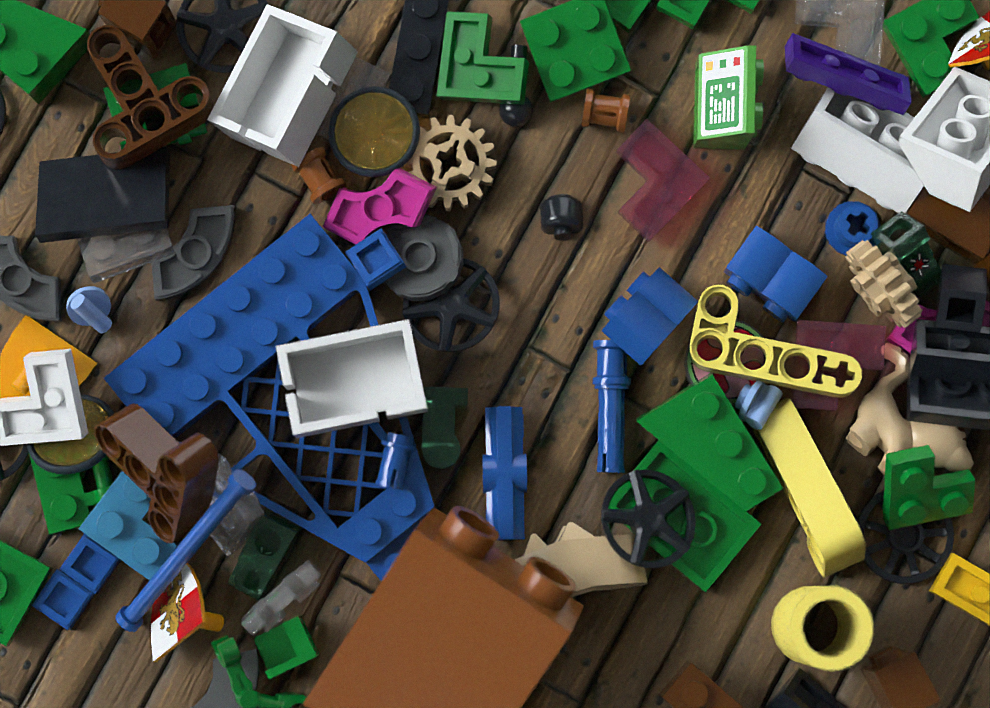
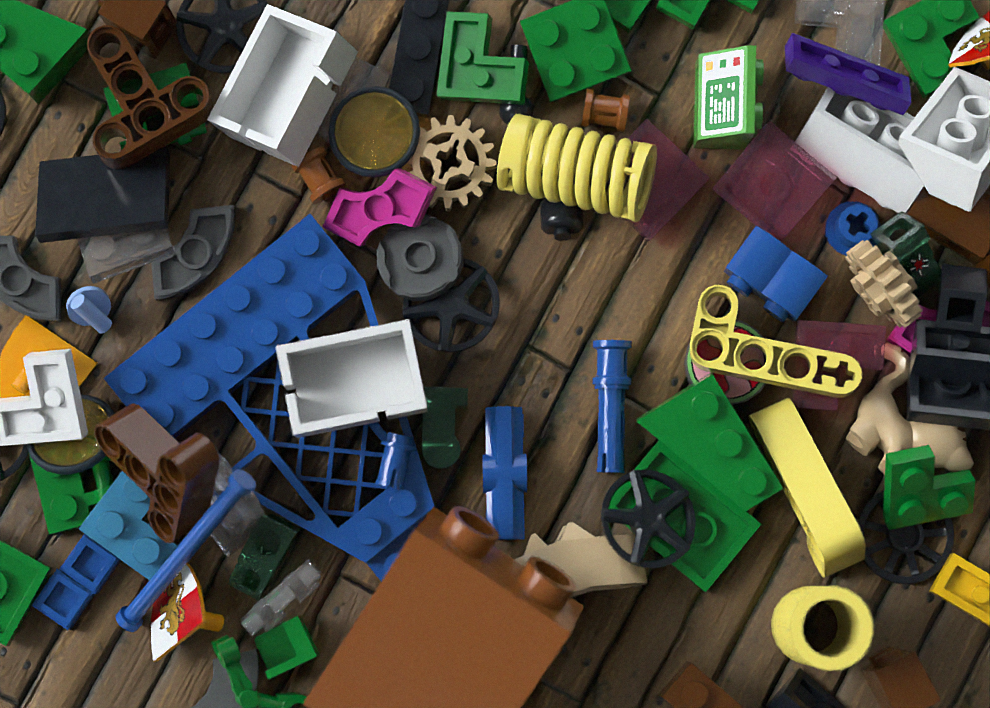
(375, 259): blue tile -> none
(576, 158): none -> light yellow piece
(648, 315): blue brick -> none
(757, 403): light blue plate -> none
(774, 182): none -> clear pink plate

